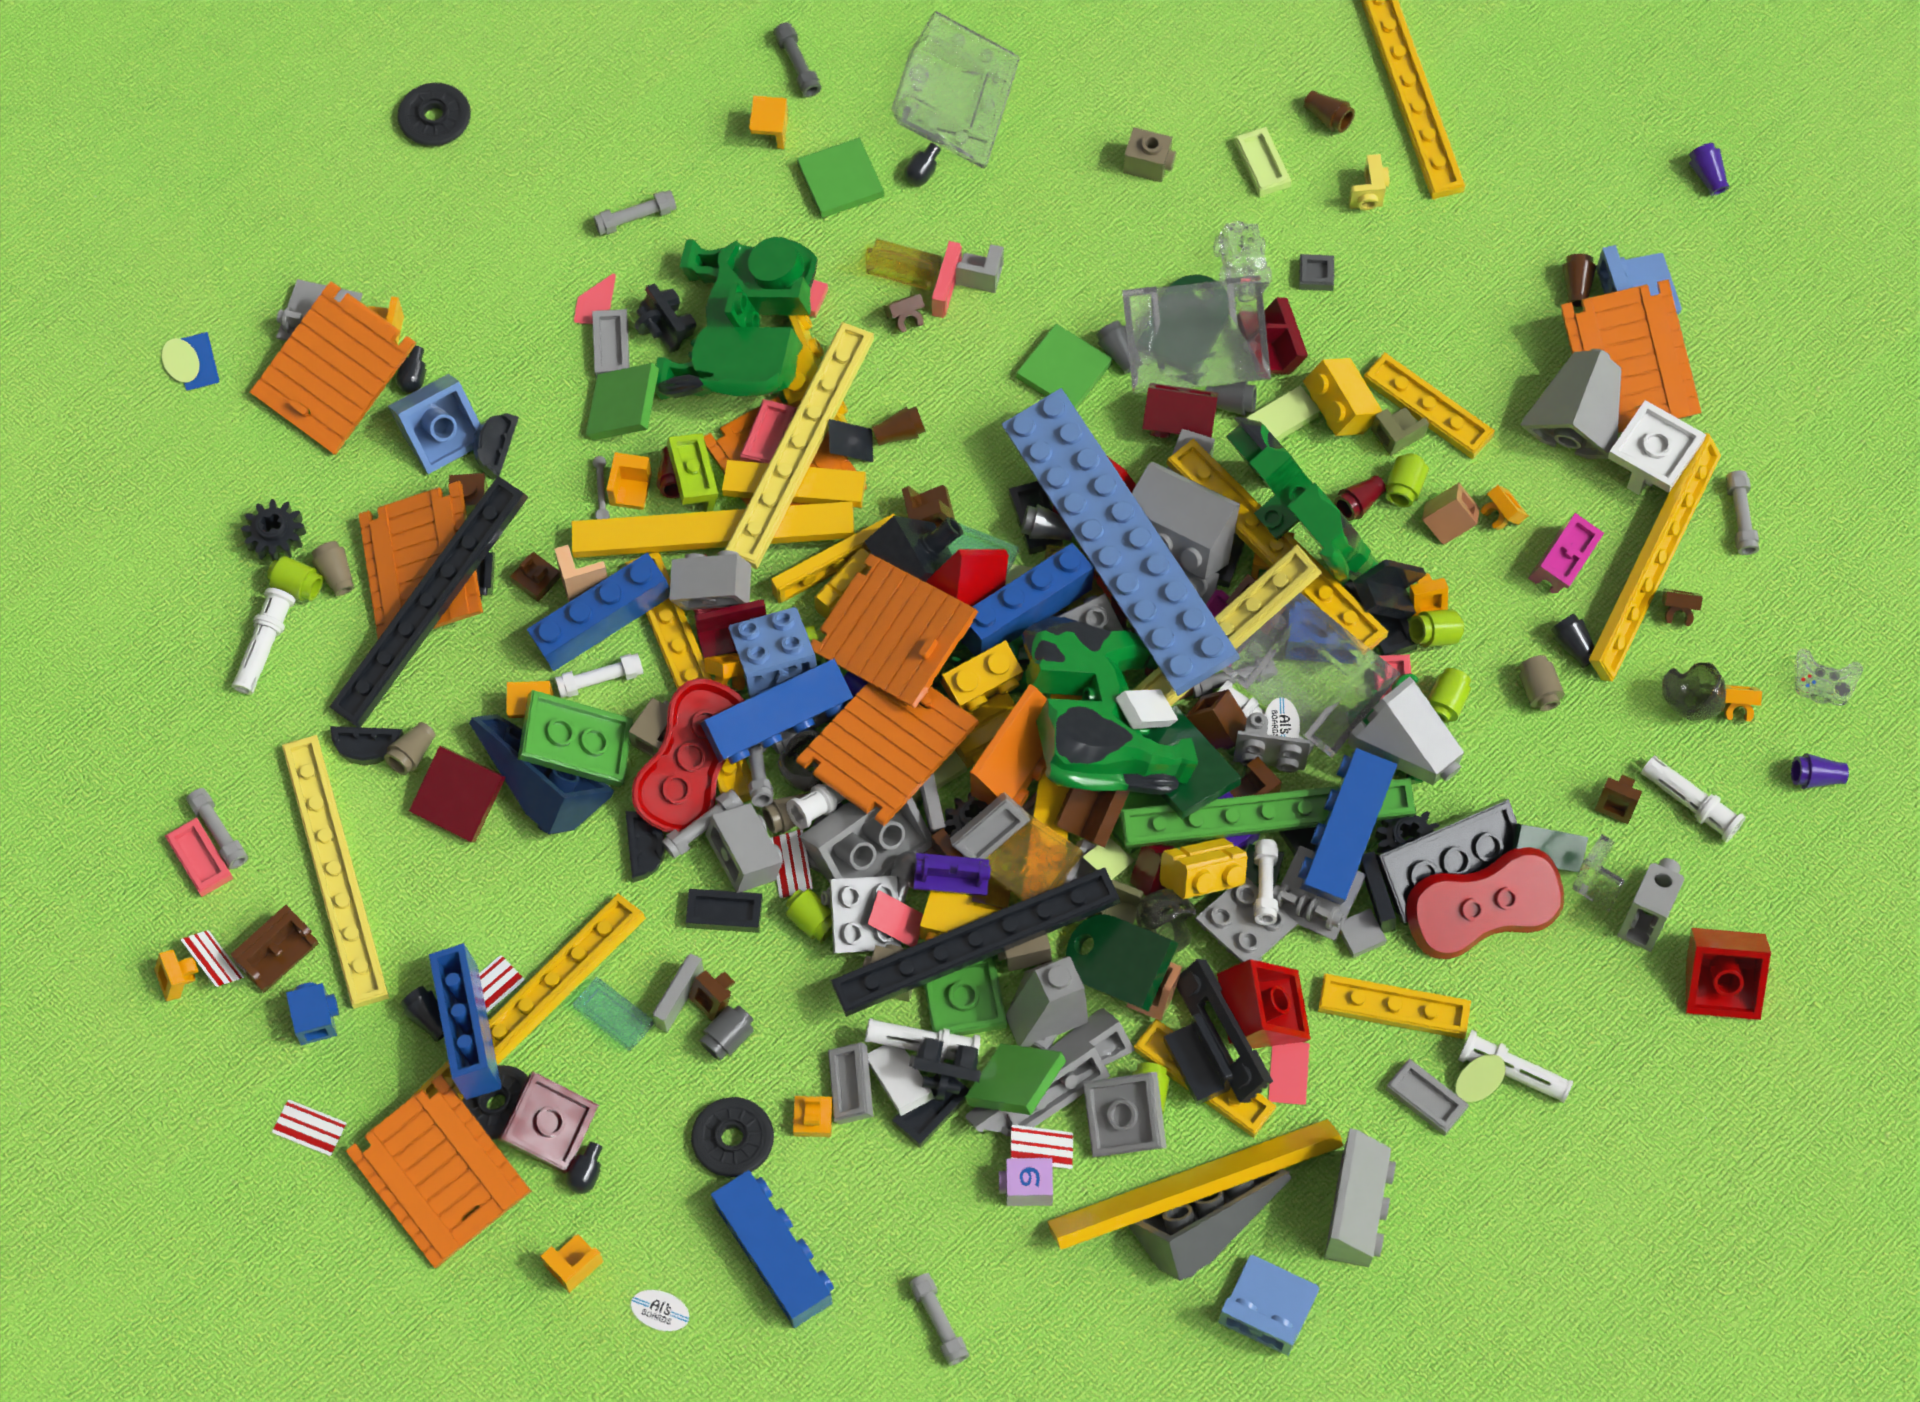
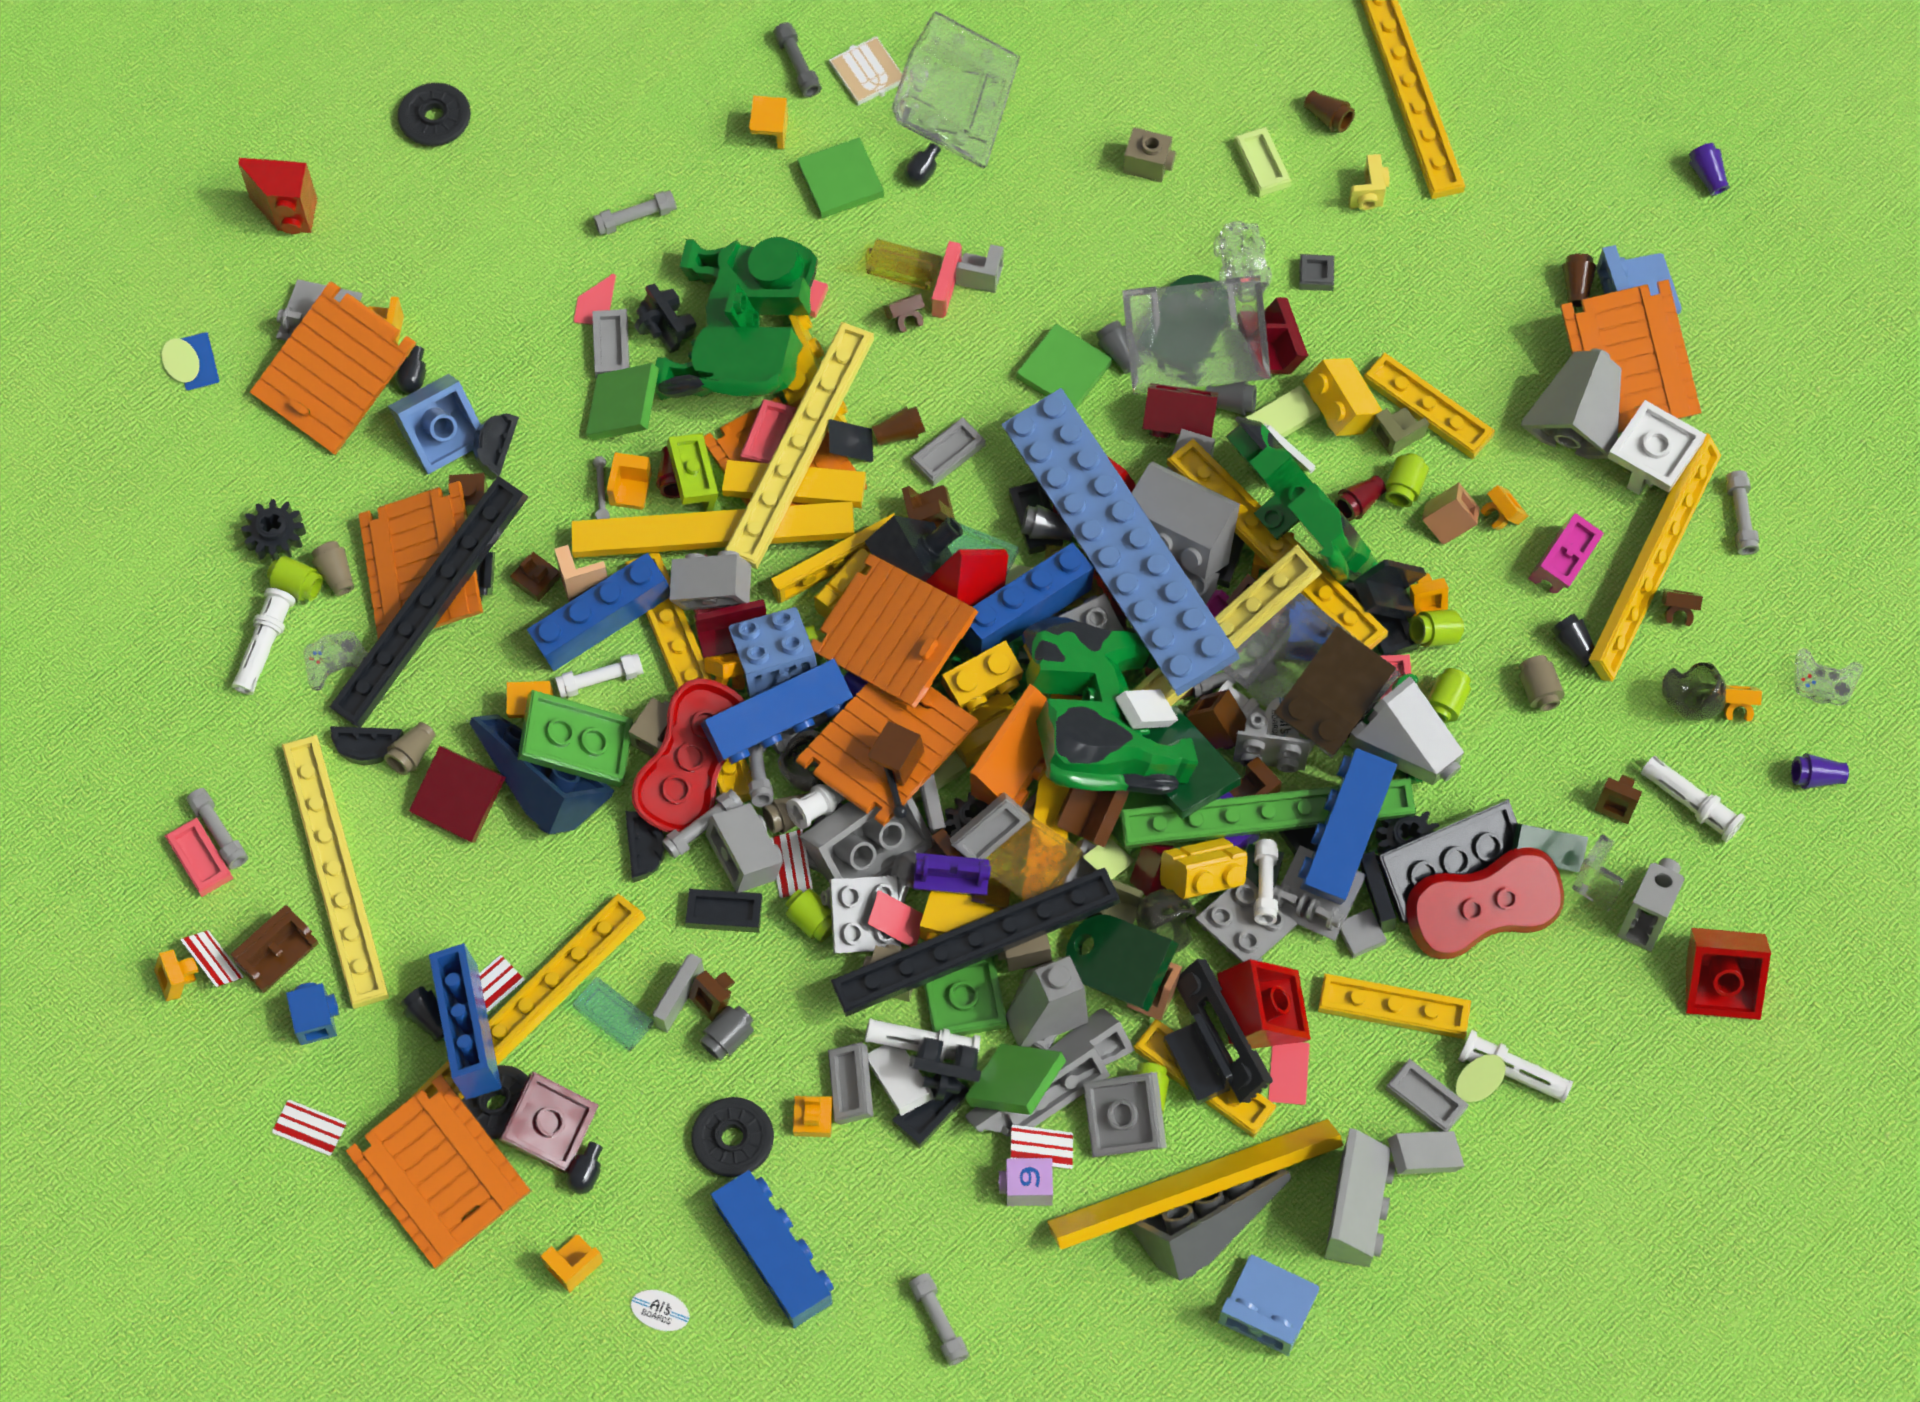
(281, 192): none -> red slope
(330, 655): none -> clear piece
(867, 70): none -> piece
(897, 750): none -> reddish brown panel
(899, 810): none -> black hinge
(947, 451): none -> light grey tile
(1300, 459): none -> white piece
(1334, 691): none -> dark brown slope
(1425, 1152): none -> light grey tile

